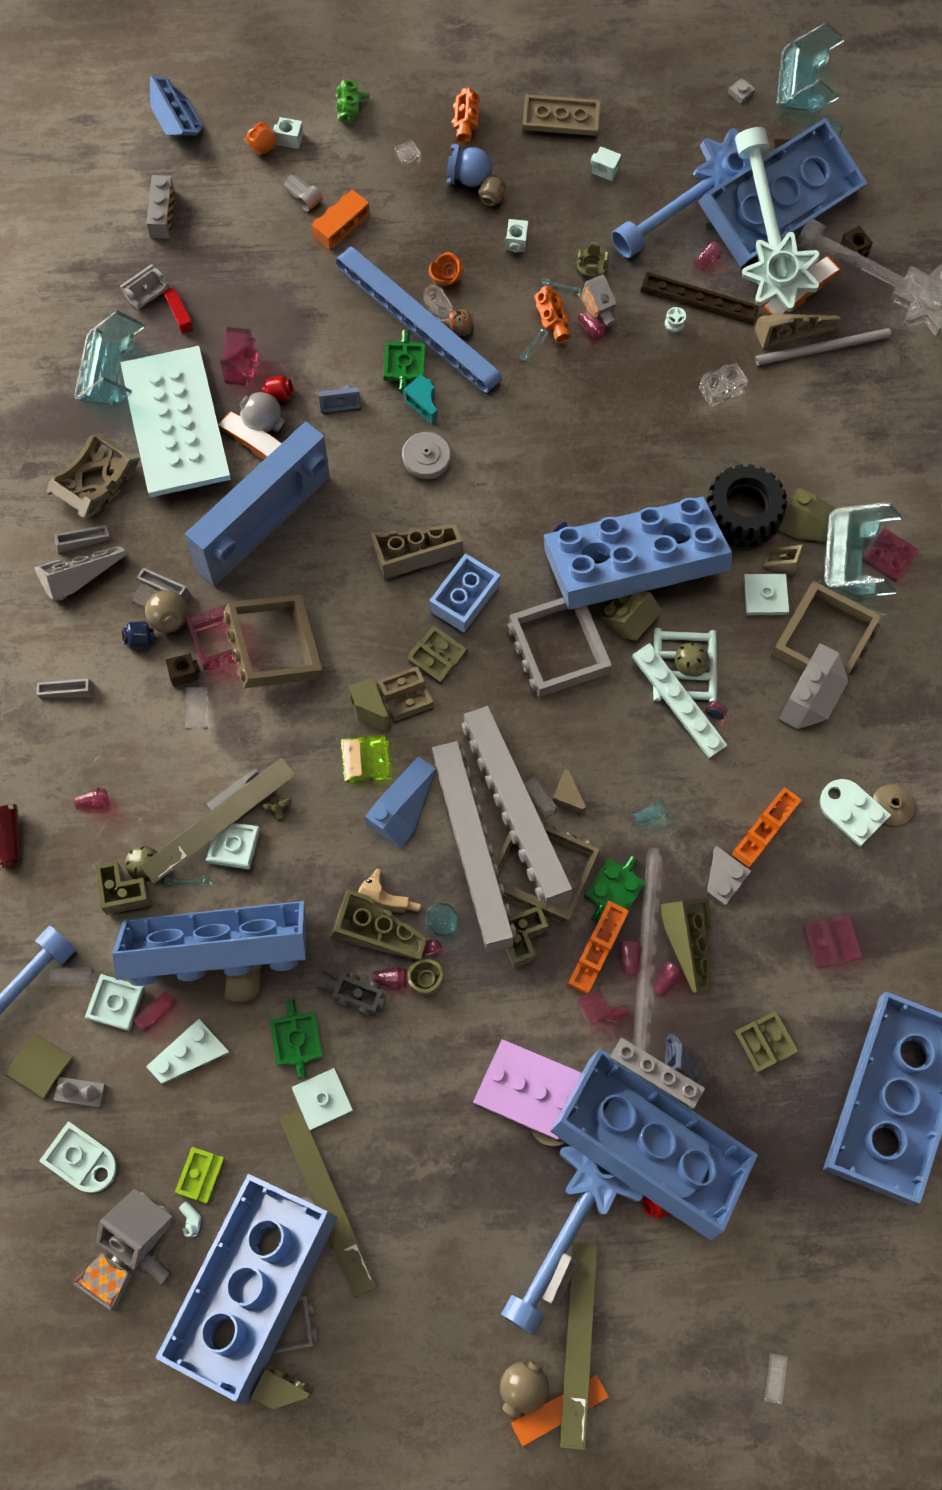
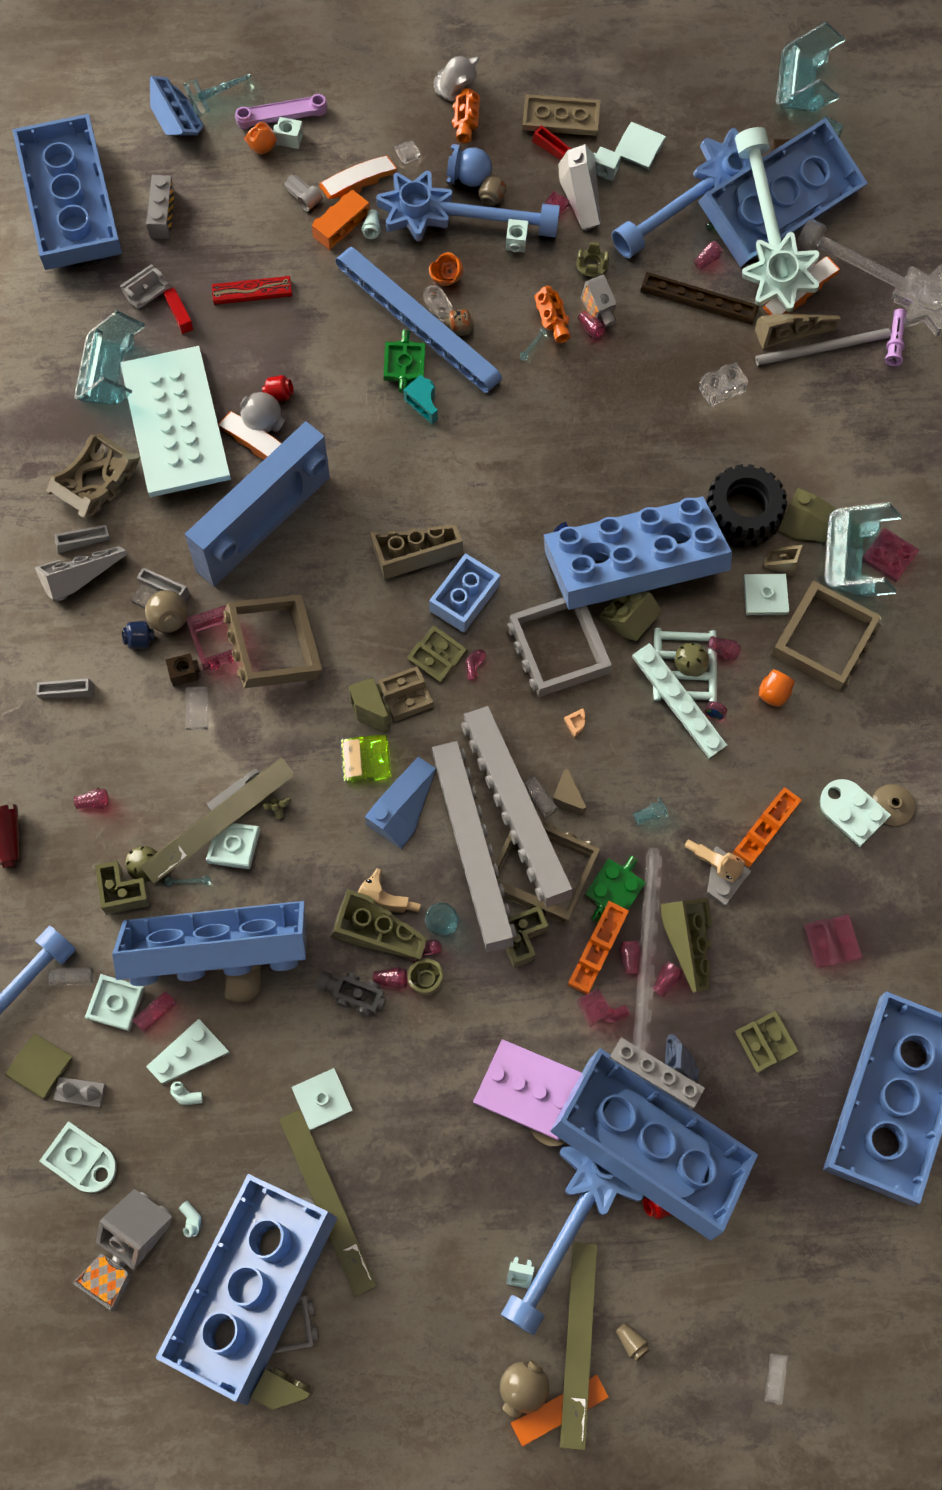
(66, 192): none -> medium blue plate
(154, 1269): light grey pin -> none
(183, 1096): none -> light aqua arm
(199, 1175): lime plate -> none
(201, 96): none -> clear light blue piece
(238, 356): clear pink slope -> none
(251, 290): none -> red tile
(289, 109): none -> lavender piece
(296, 1039): green plate -> none
(339, 399): sand blue tile -> none
(348, 100): bright green brick -> none
(357, 177): none -> white slope
(371, 225): none -> light aqua cone
(418, 204): none -> medium blue piece
(426, 455): light grey wheel -> none
(455, 76): none -> light grey hair
(473, 662): none -> clear pink arm
(520, 1274): none -> light aqua tile
(545, 282): clear light blue hinge -> none
(550, 142): none -> red piece
(557, 199): none -> clear pink tile
(560, 1280): light grey panel -> none
(575, 722): none -> light nougat tile
(580, 185): none -> light grey wedge
(633, 1343): none -> dark tan cone
(640, 145): none -> light aqua slope
(679, 316): light aqua wheel -> none
(724, 647): none -> clear pink cone
(728, 866): none -> tan animal
(741, 91): light grey plate -> none
(776, 688): none -> orange helmet
(816, 689): light grey wedge -> none
(857, 241): dark brown brick -> none
(896, 352): none -> lavender pin

